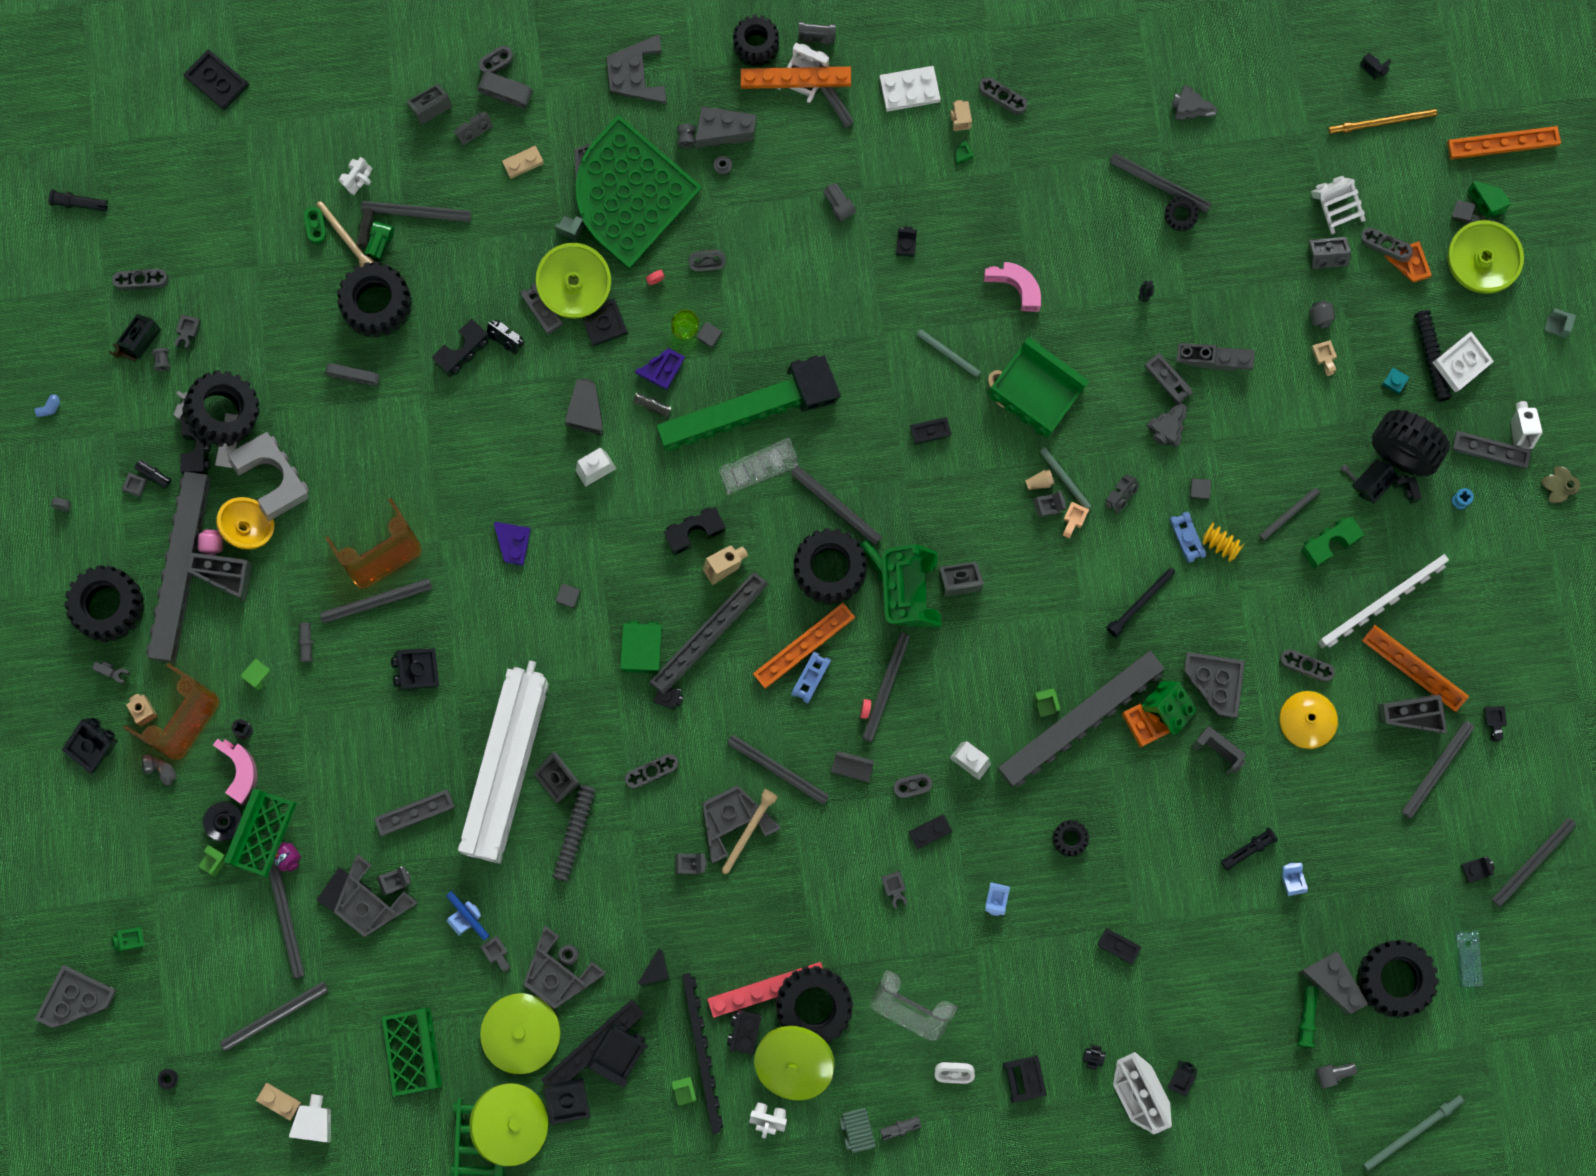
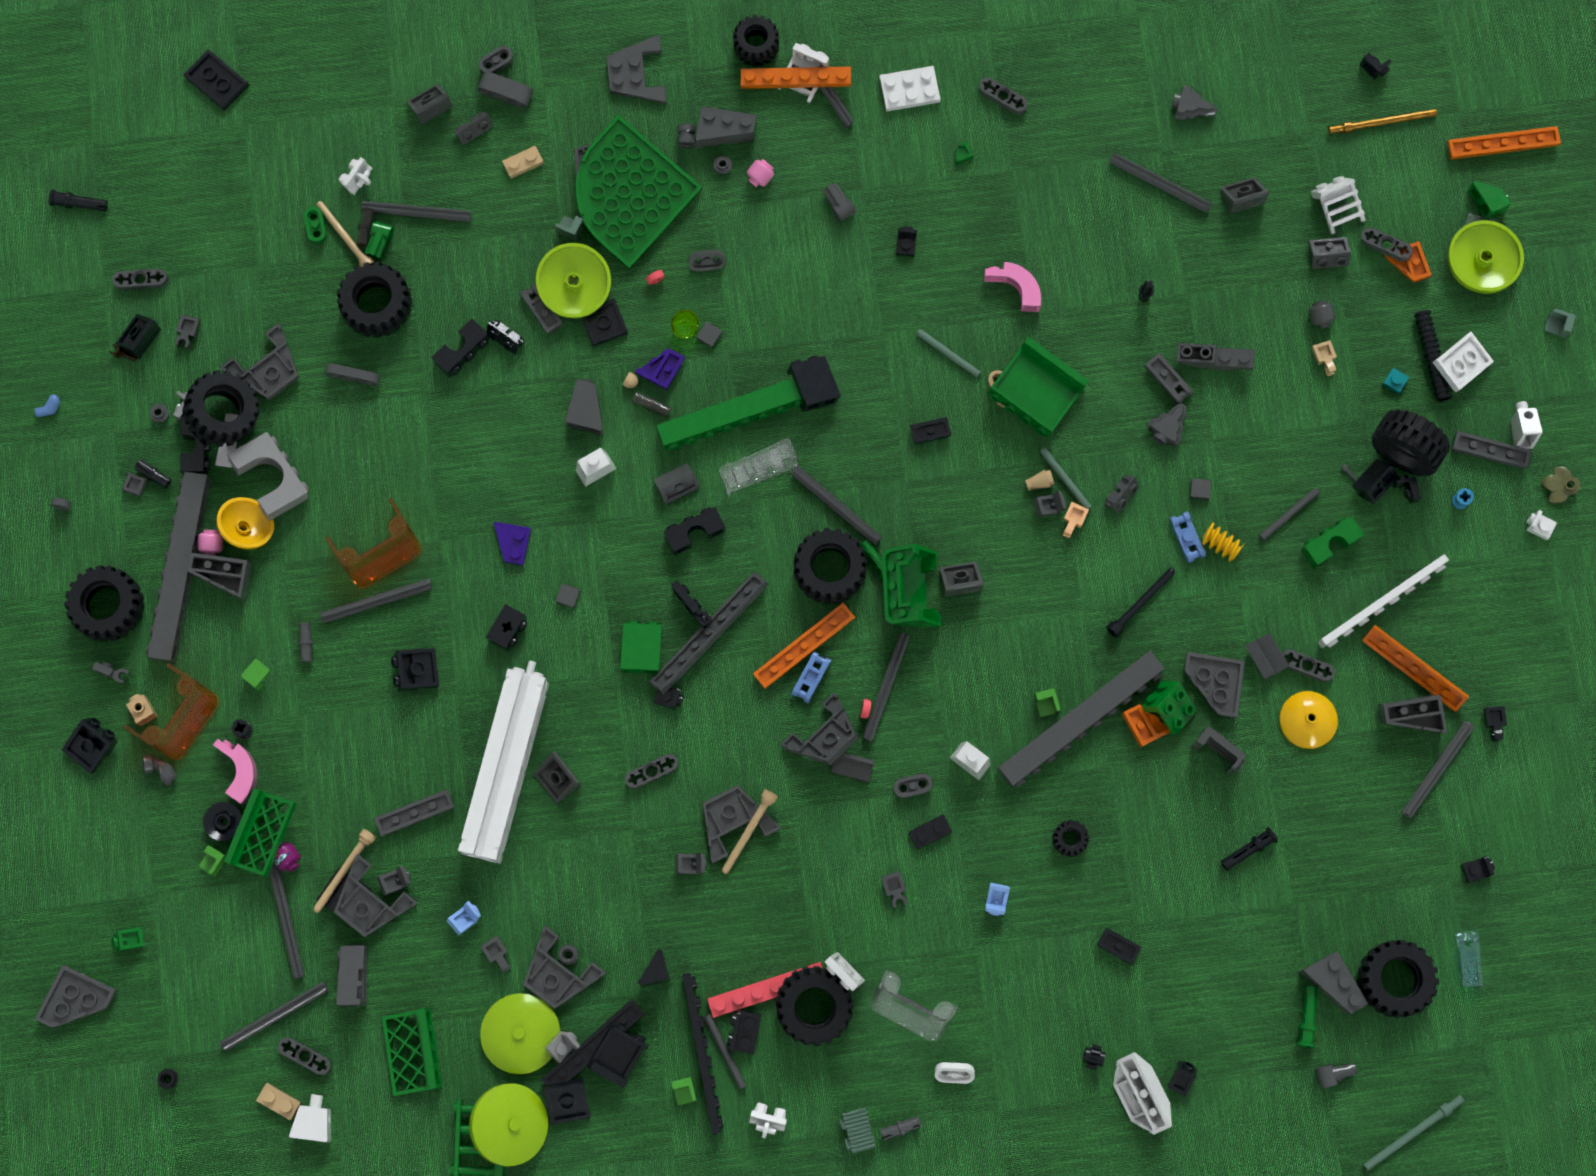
(160, 418): none -> dark grey plate
(161, 359): dark grey bush -> none
(273, 371): none -> dark grey wing
(289, 1054): none -> dark grey beam
(352, 976): none -> dark grey wedge
(364, 840): none -> tan piece
(467, 915): blue bar -> none
(507, 617): none -> black brick
(562, 1045): none -> light grey bracket
(574, 833): dark grey piece -> none
(631, 381): none -> tan hinge
(676, 483): none -> dark grey panel
(690, 604): none -> black hinge
(723, 563): tan torso -> none
(724, 1051): none -> dark grey bar
(760, 173): none -> bright pink head
(778, 769): dark grey axle -> none
(794, 1063): lime dish -> none
(817, 33): dark grey plate -> none
(829, 740): none -> dark grey wing
(849, 976): none -> white plate
(961, 116): tan brick -> none
(1031, 1078): black plate -> none
(1181, 202): black tyre -> none
(1244, 195): none -> dark grey slope
(1267, 656): none -> dark grey panel
(1294, 879): light blue bracket -> none
(1463, 211): dark grey tile -> none
(1536, 859): dark grey axle -> none
(1540, 525): none -> white bracket

